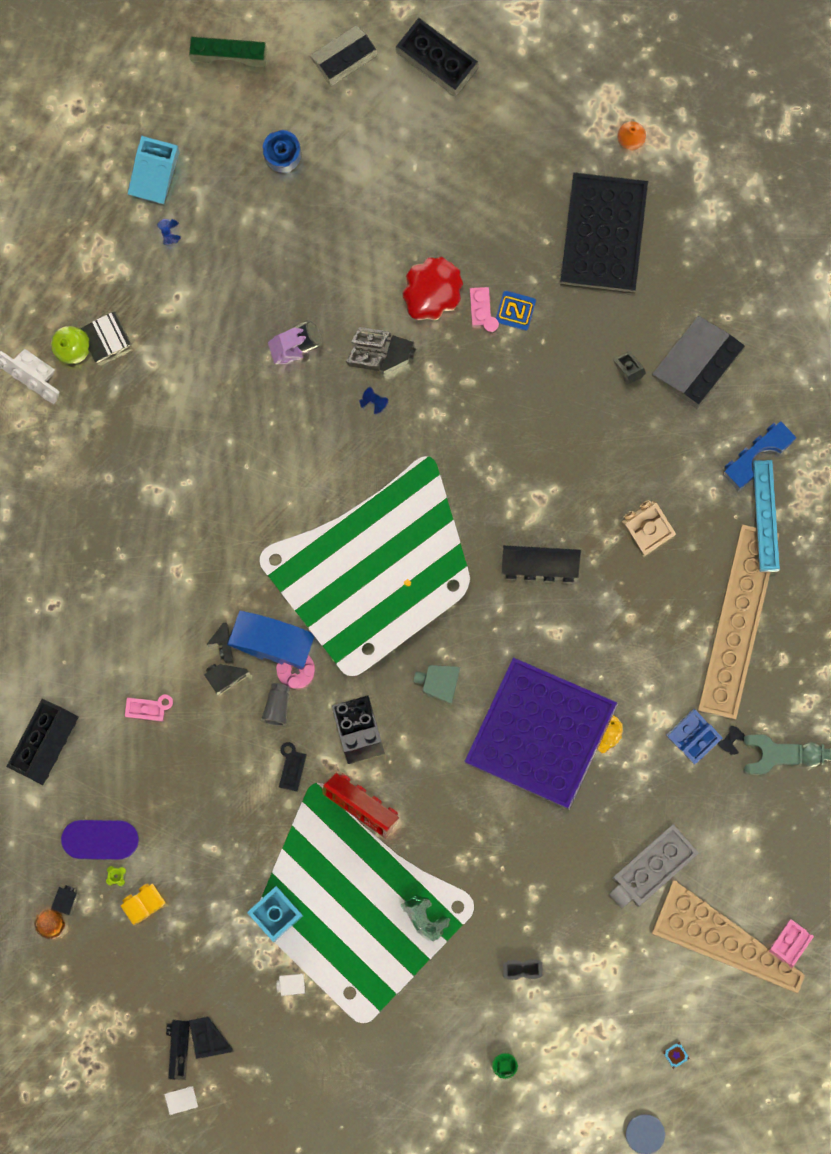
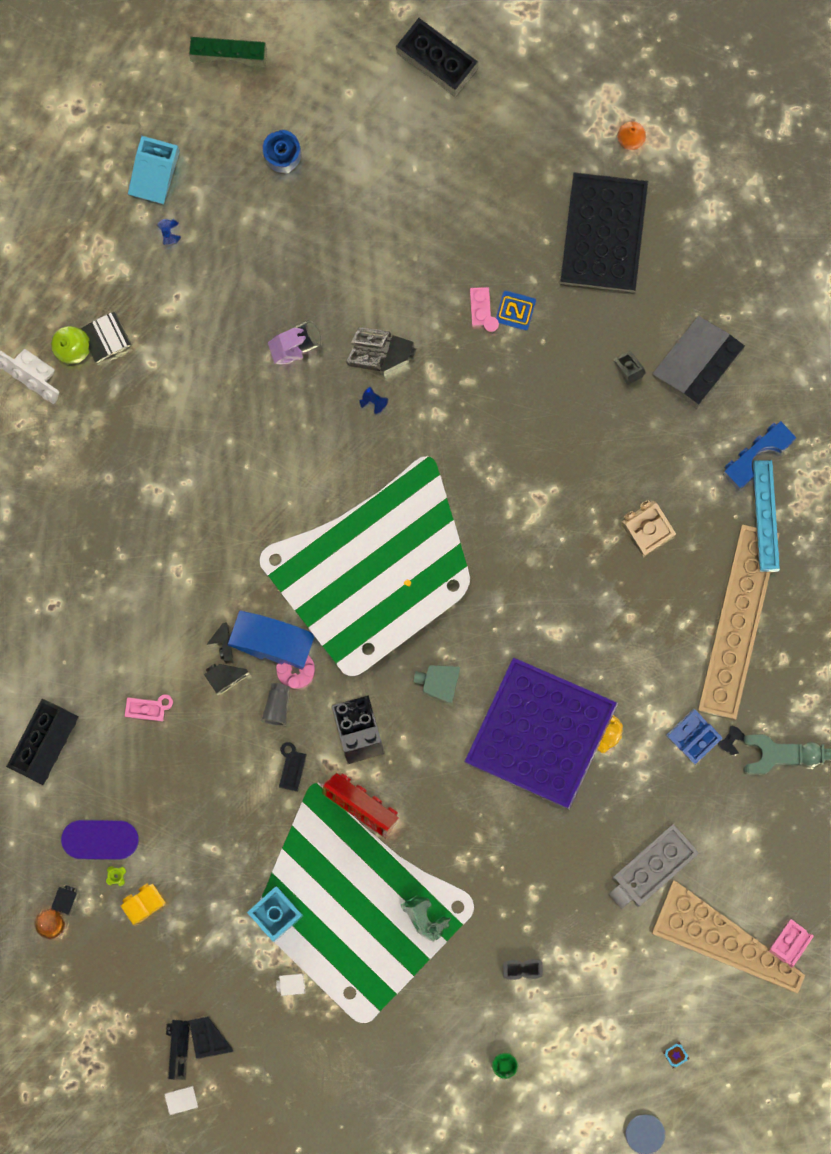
(344, 55): slope -> none
(432, 288): red piece -> none
(540, 563): black slope -> none

